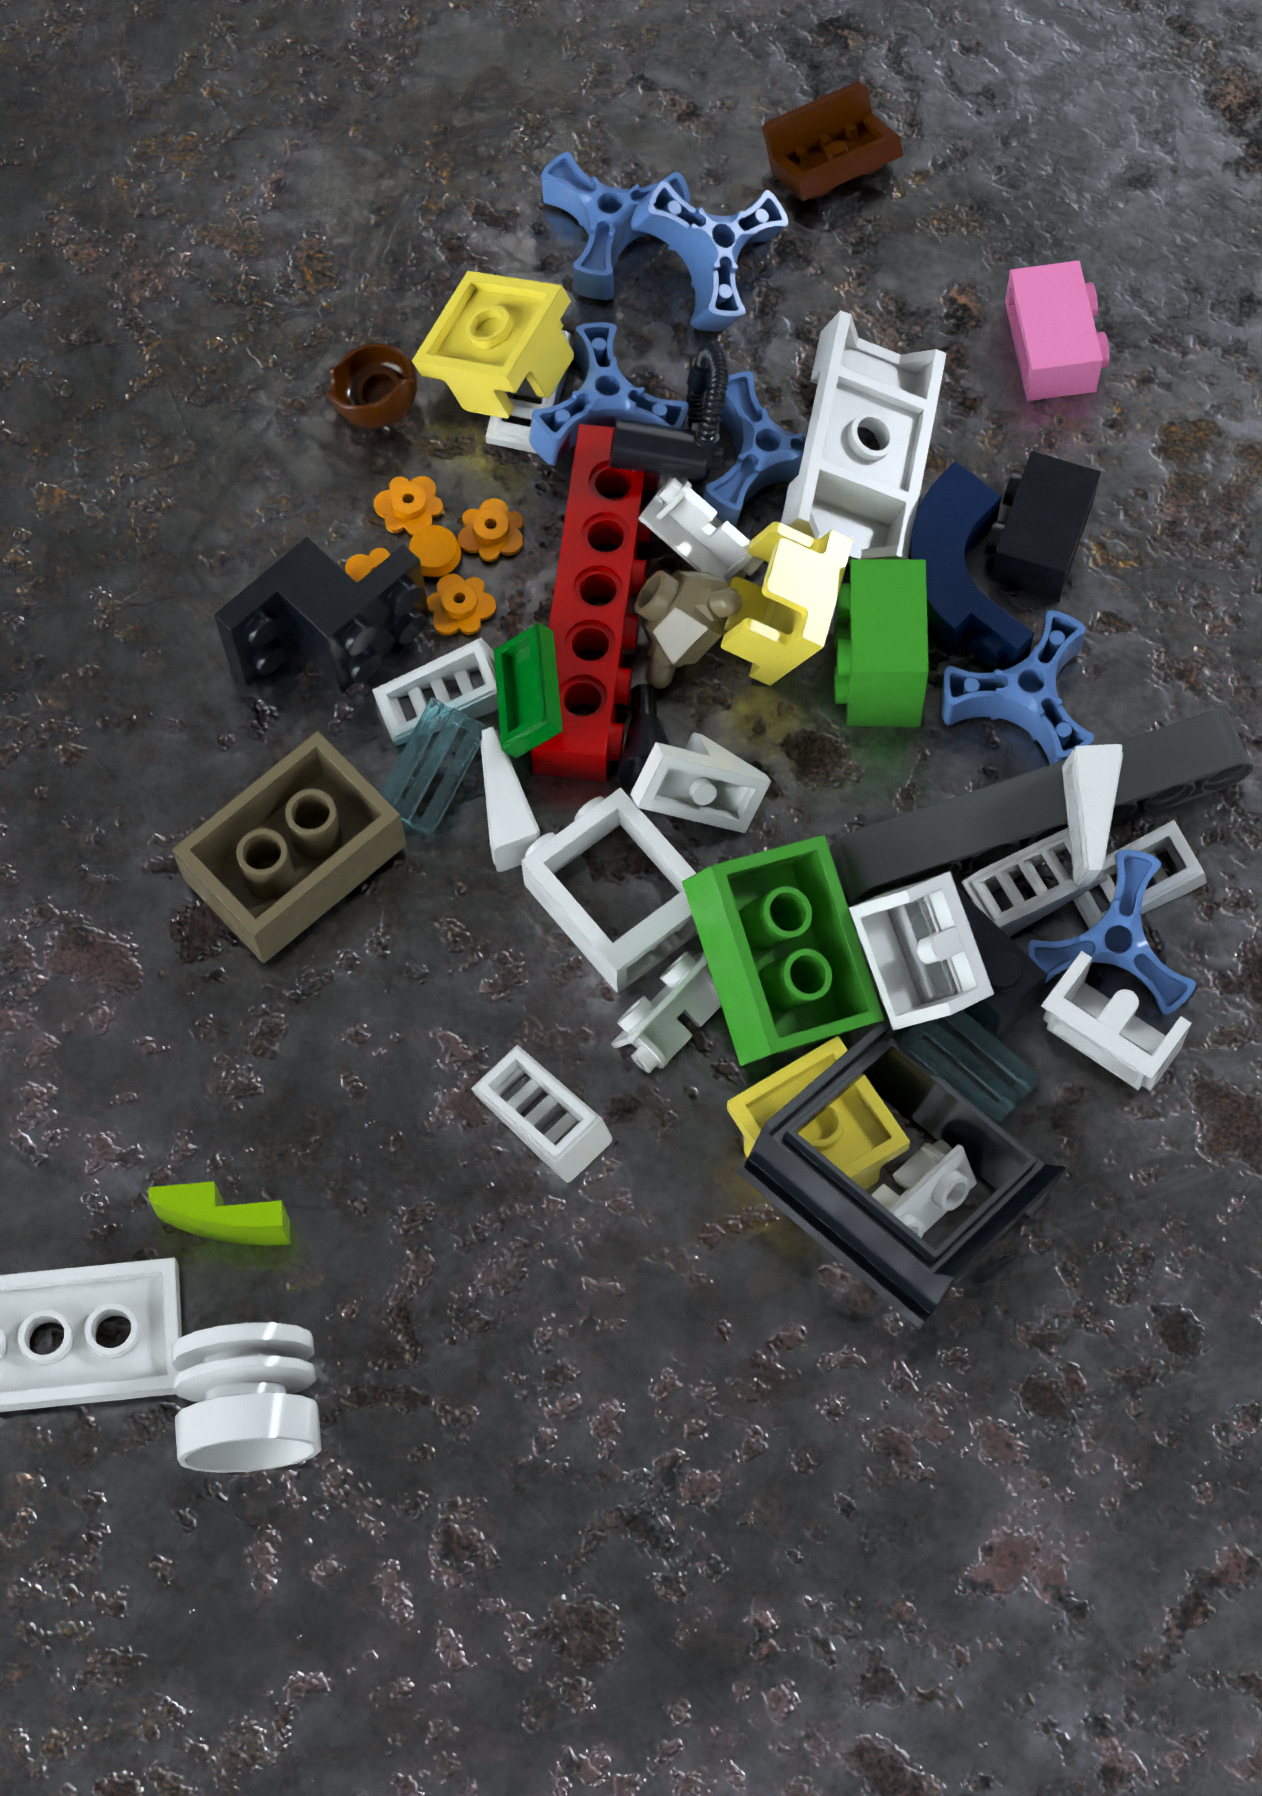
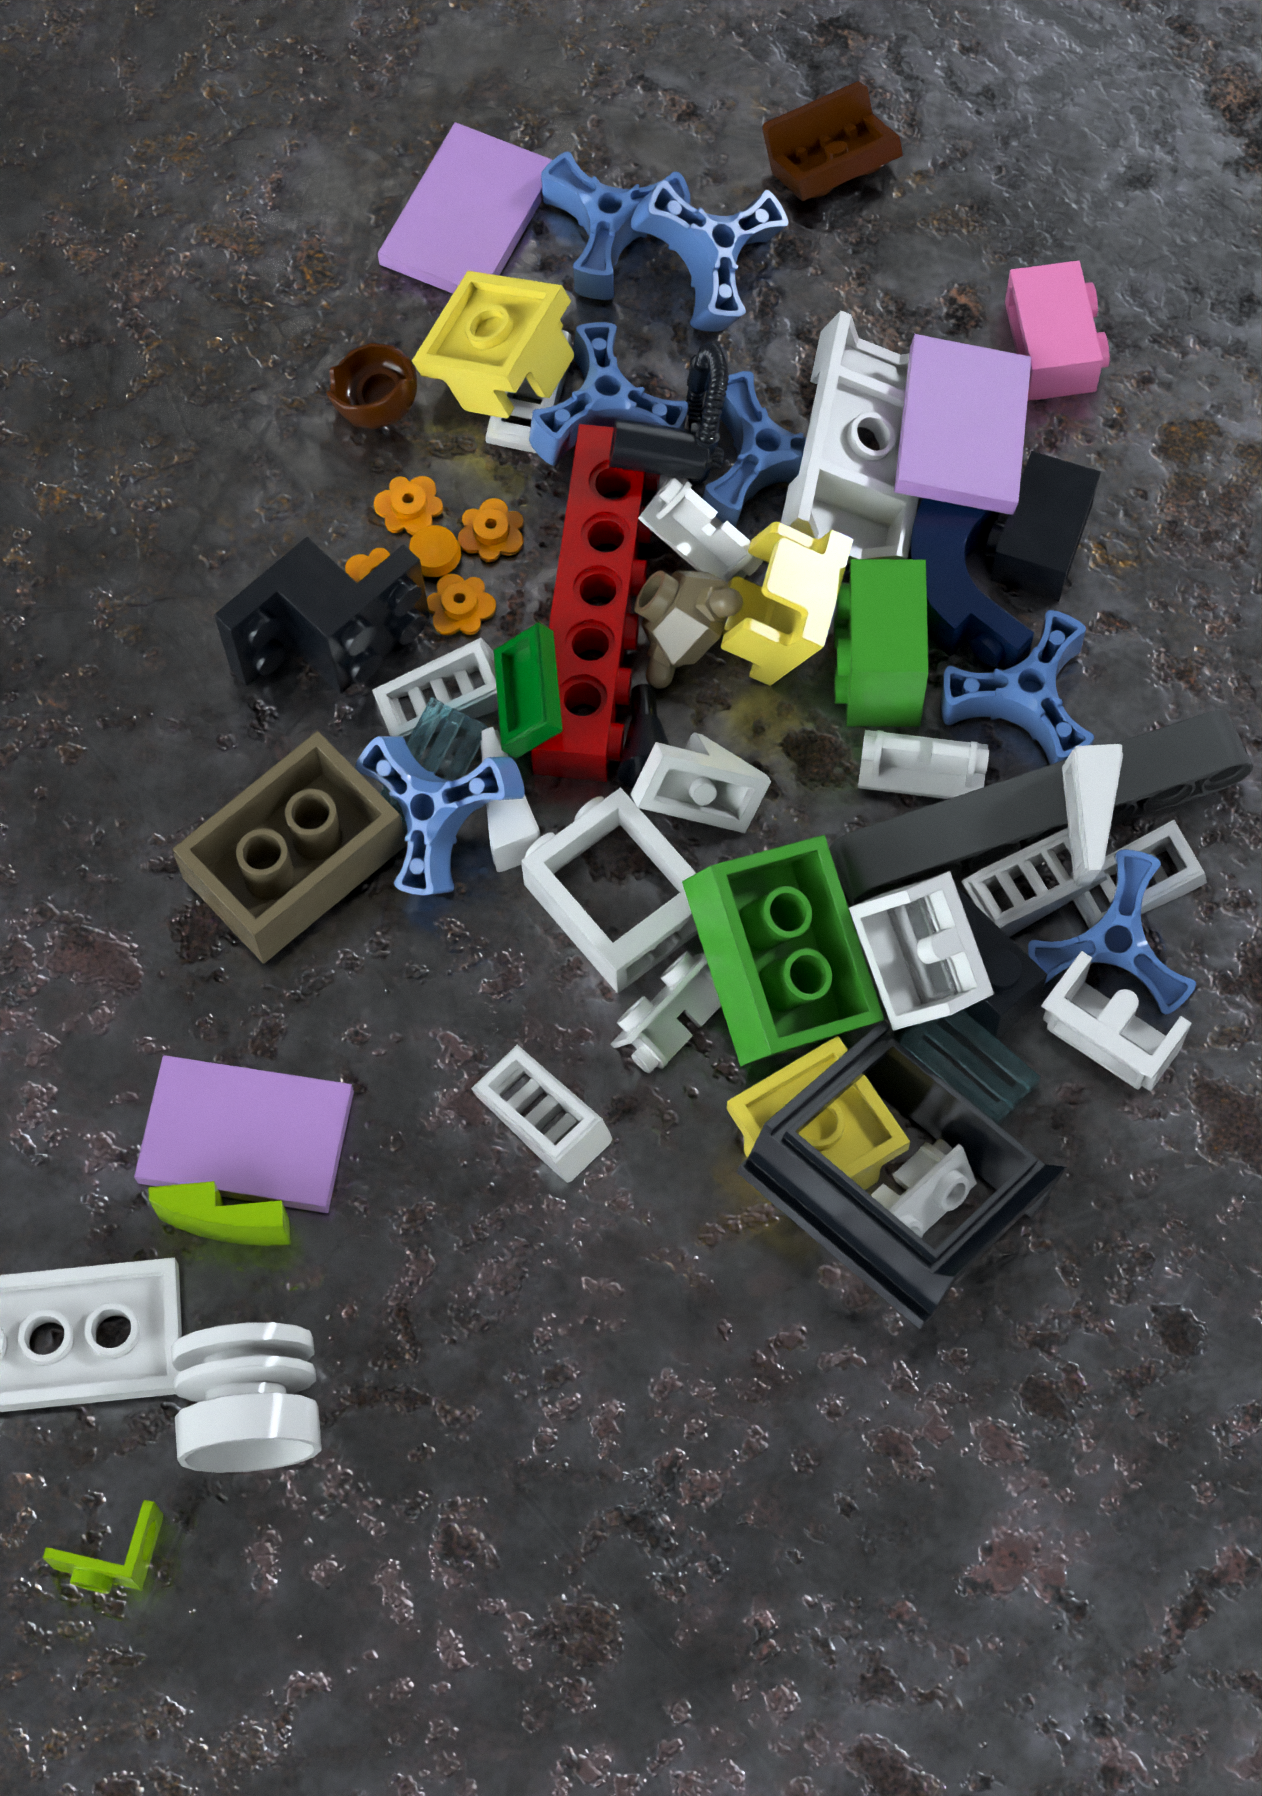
(99, 1574): none -> lime bracket
(247, 1131): none -> lavender tile
(434, 807): none -> medium blue piece
(465, 210): none -> lavender tile
(921, 765): none -> white hinge
(963, 424): none -> lavender tile

